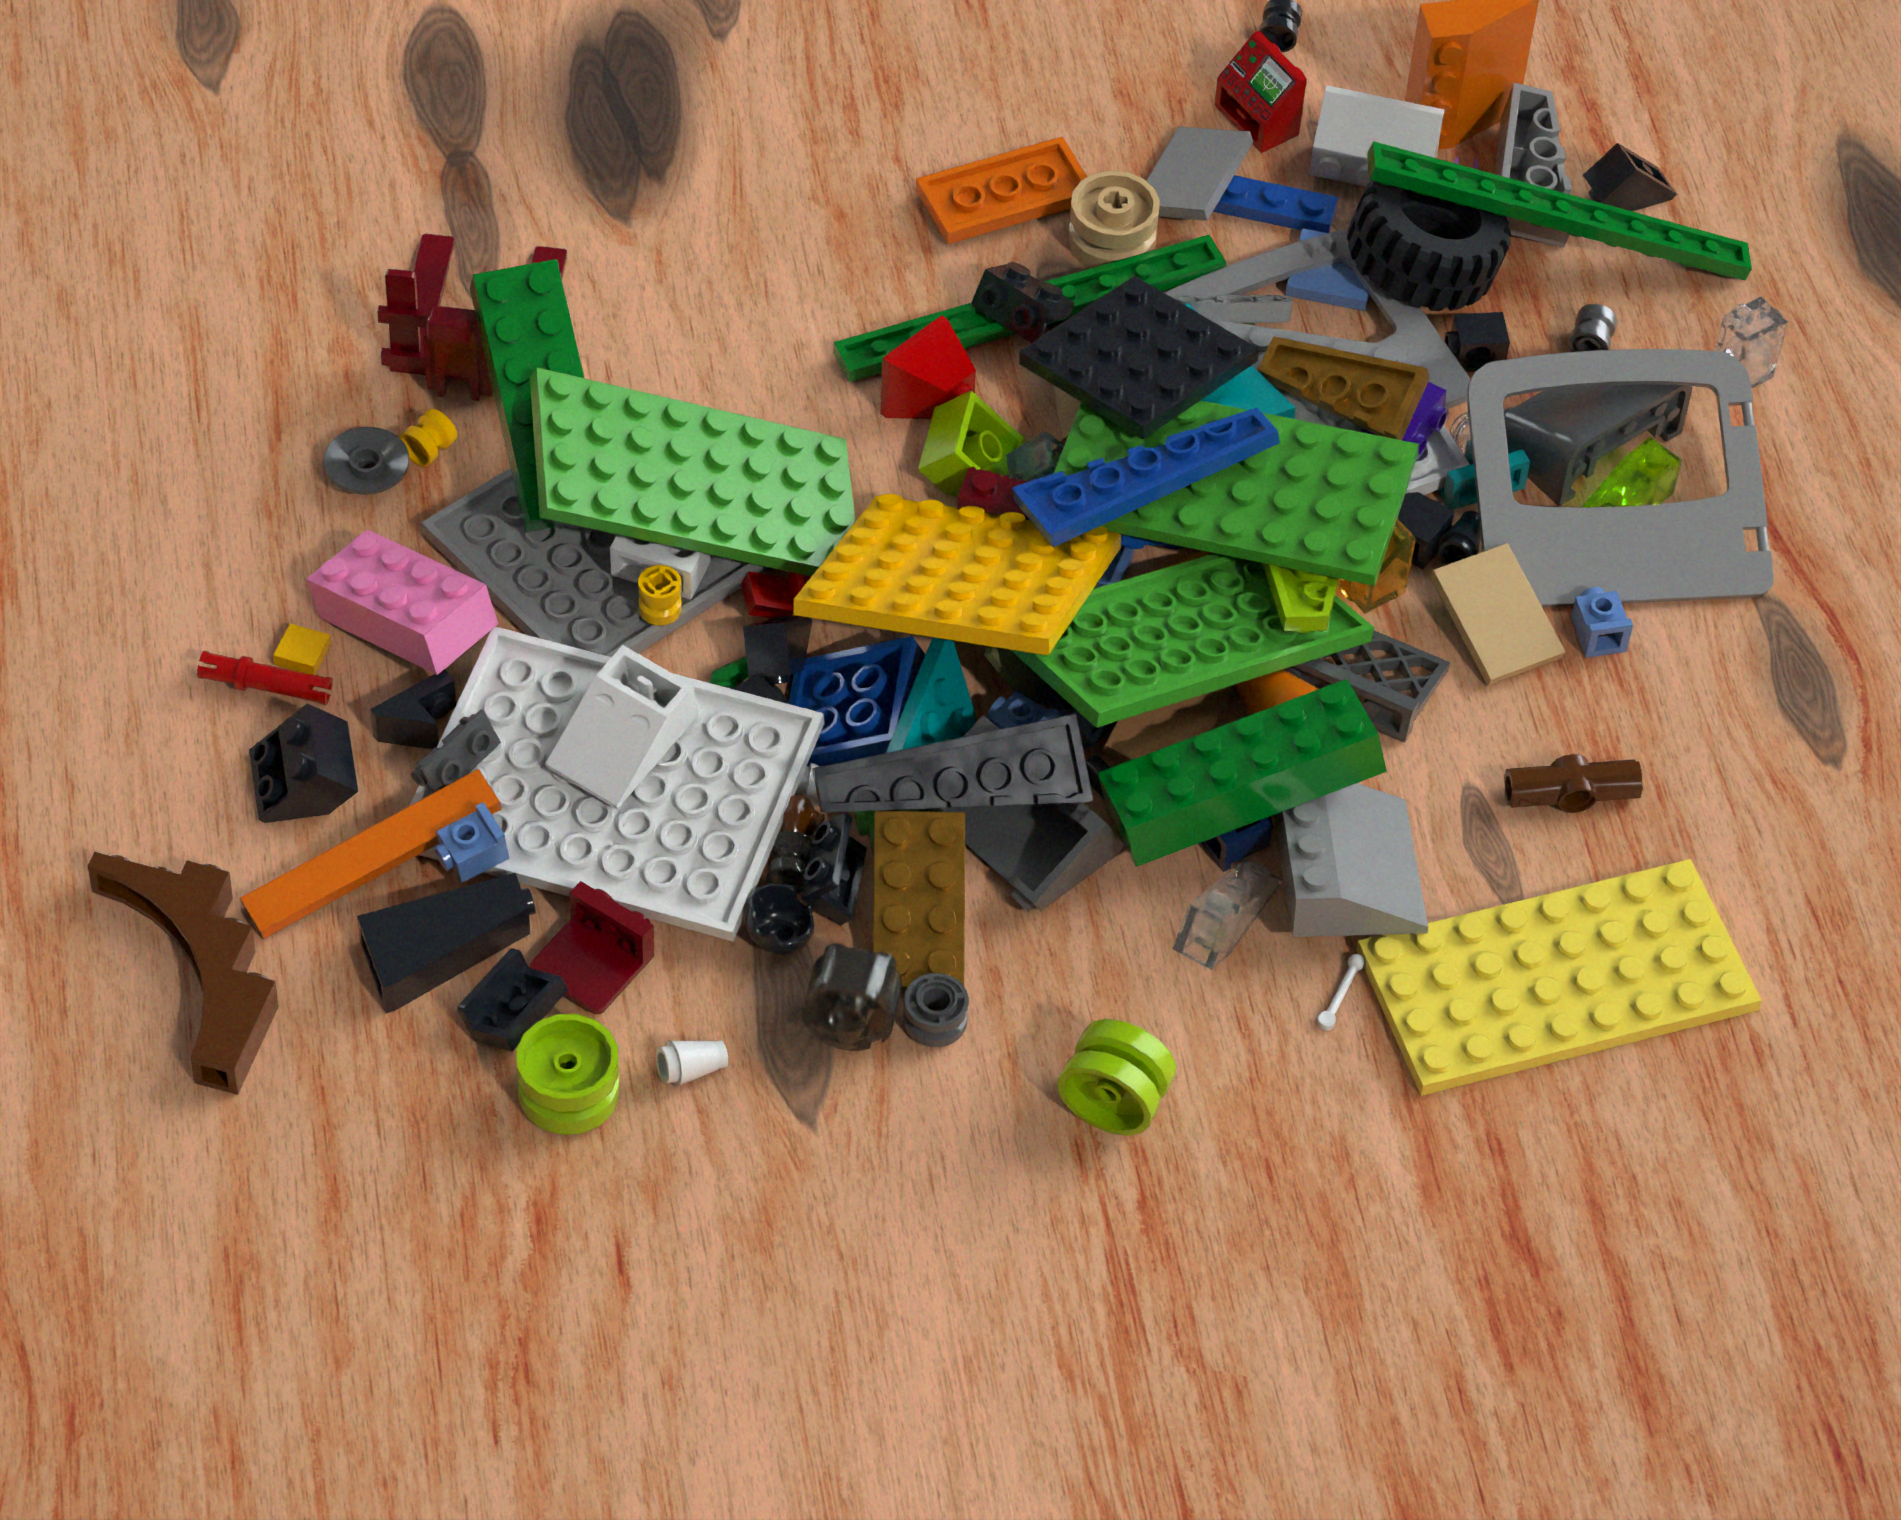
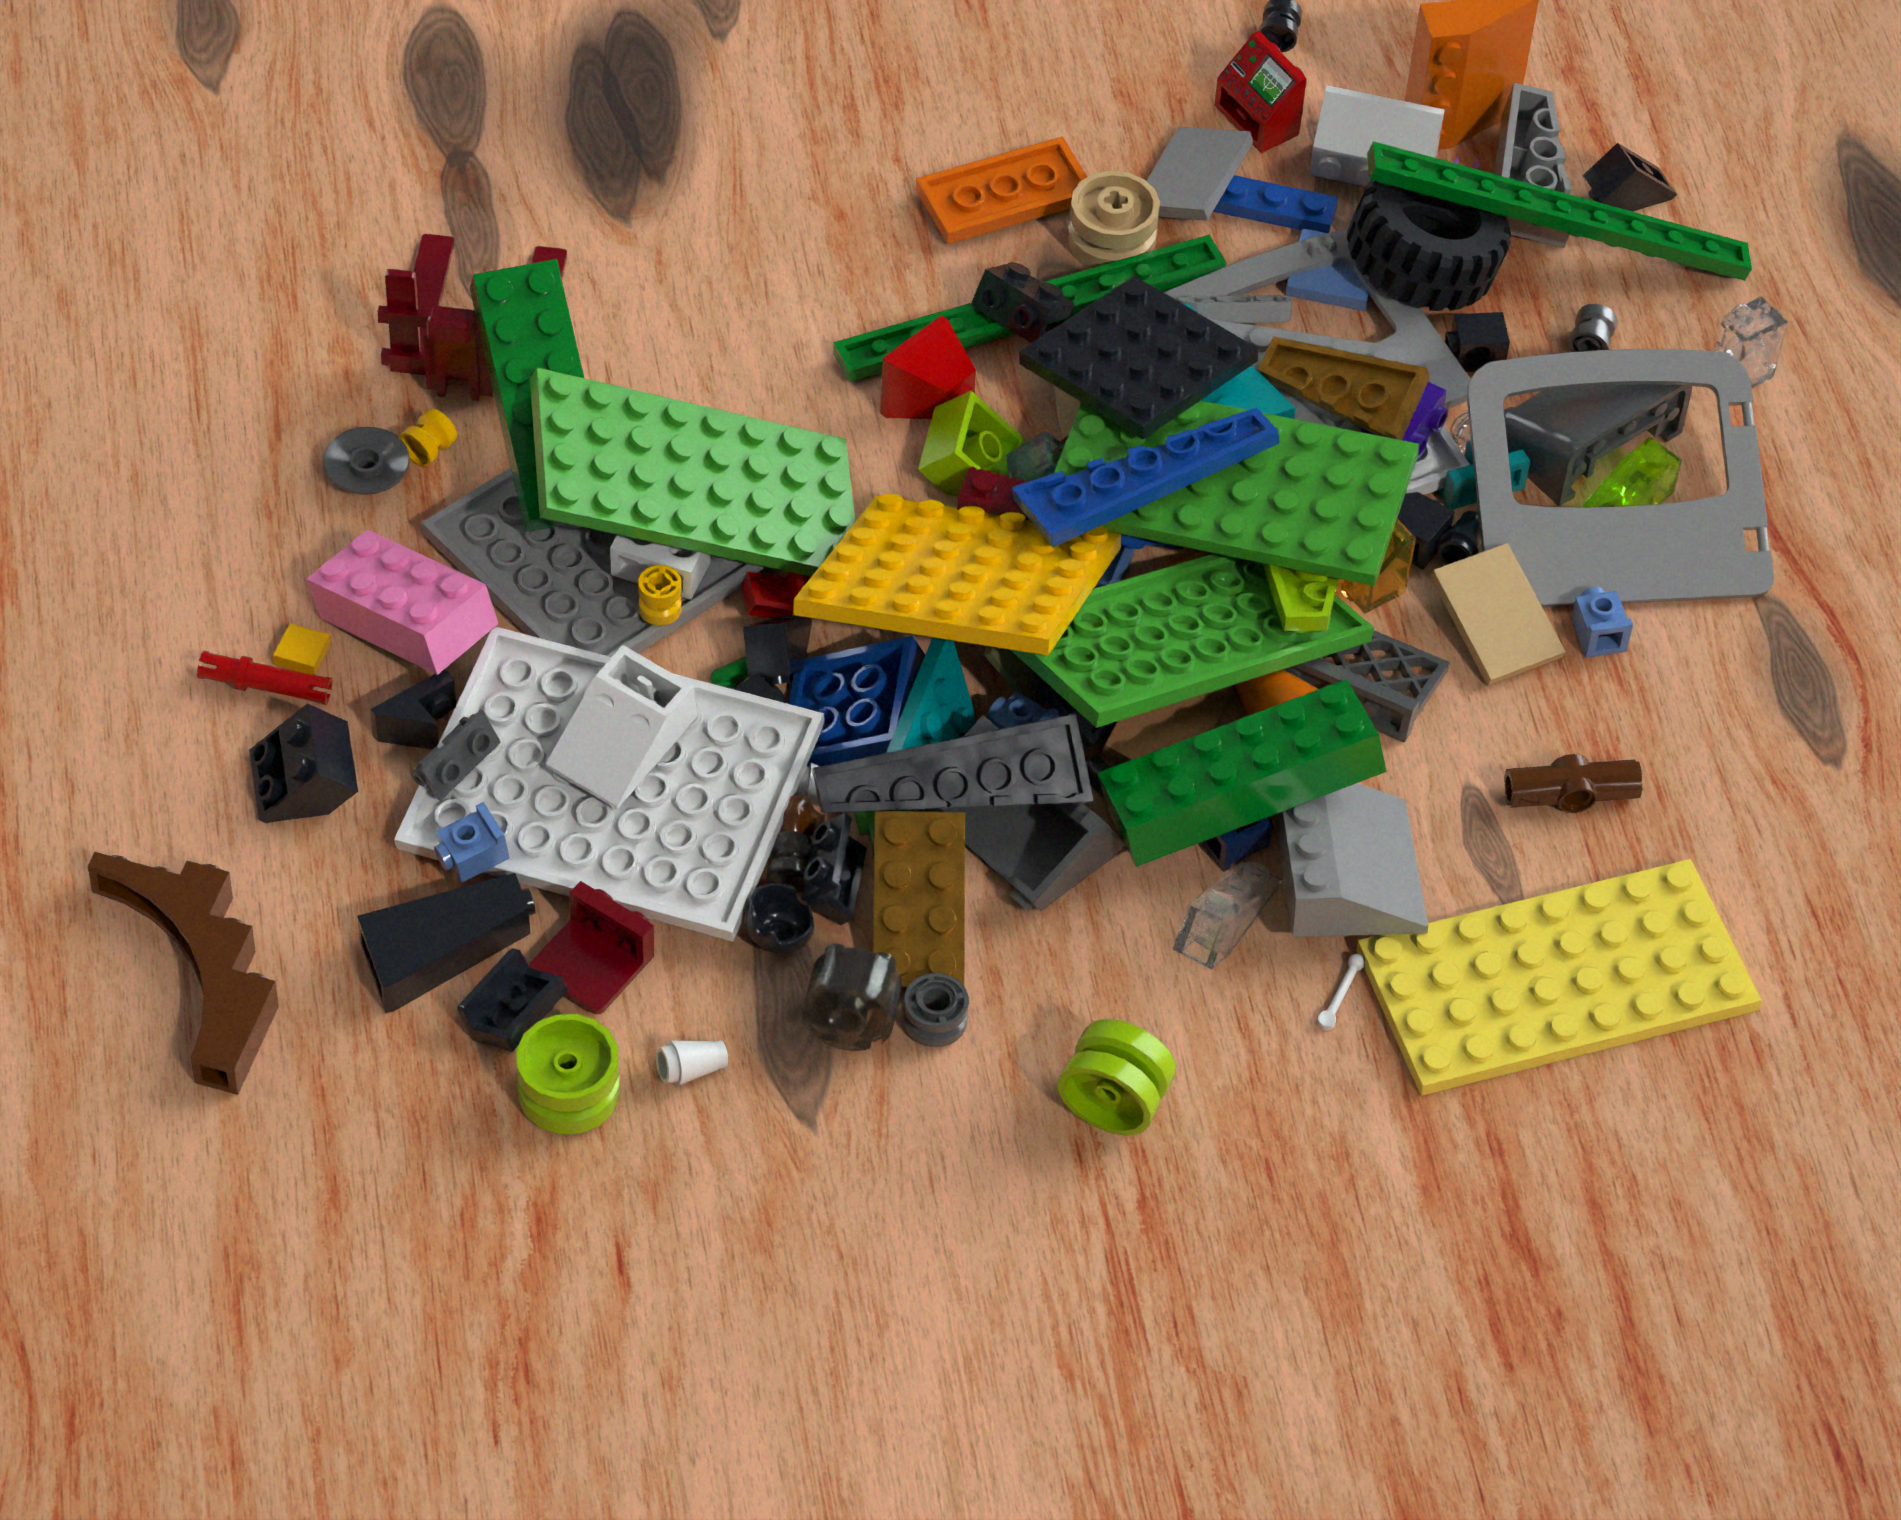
(365, 855): orange tile -> none

